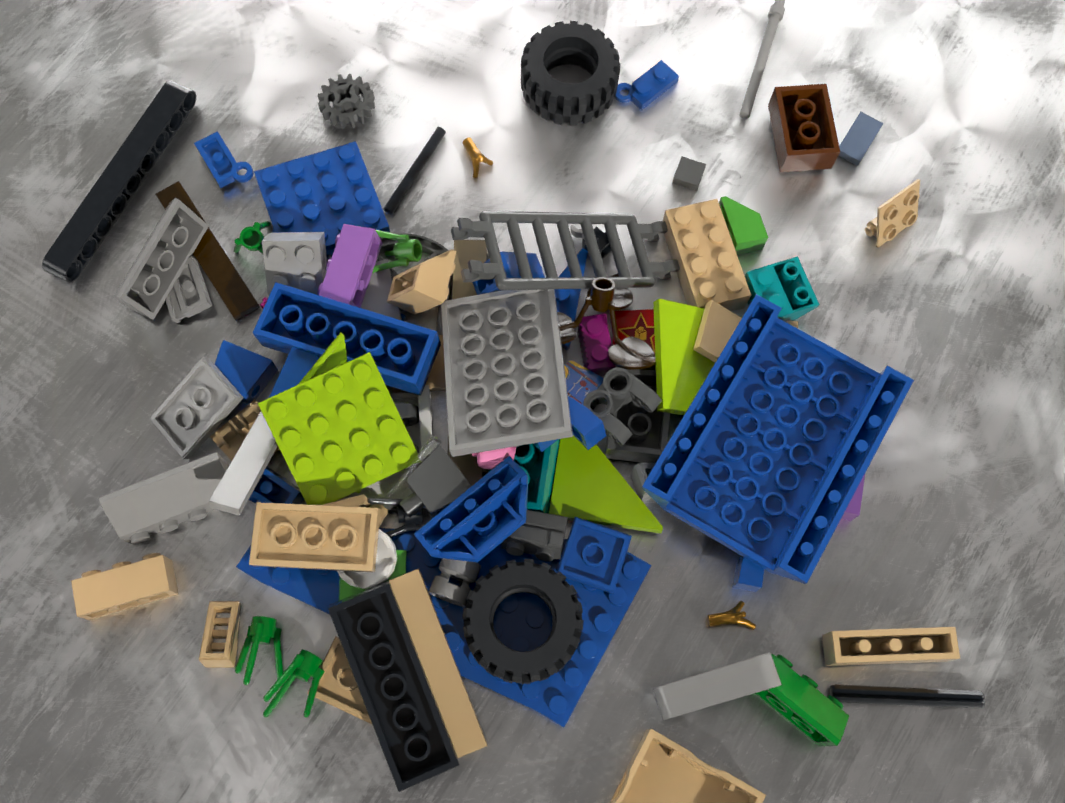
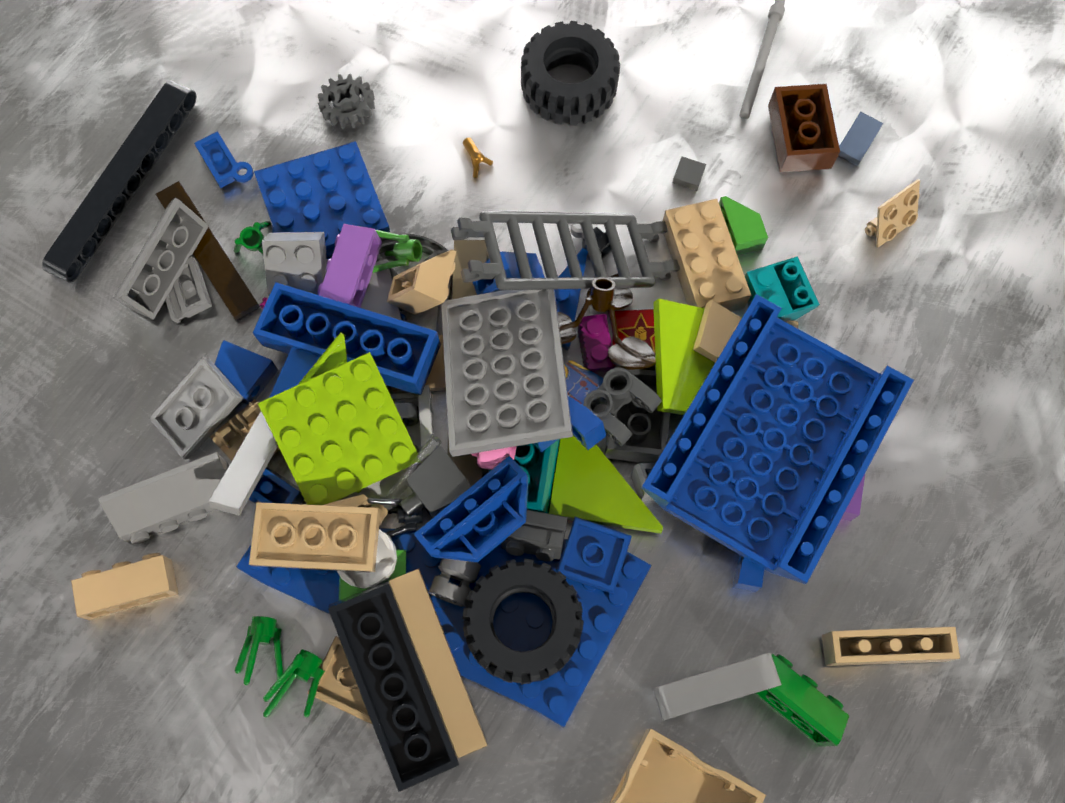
(228, 658): tan slope -> none
(414, 170): black bar -> none
(648, 86): blue hinge -> none
(732, 616): pearl gold bar -> none
(908, 696): black axle -> none

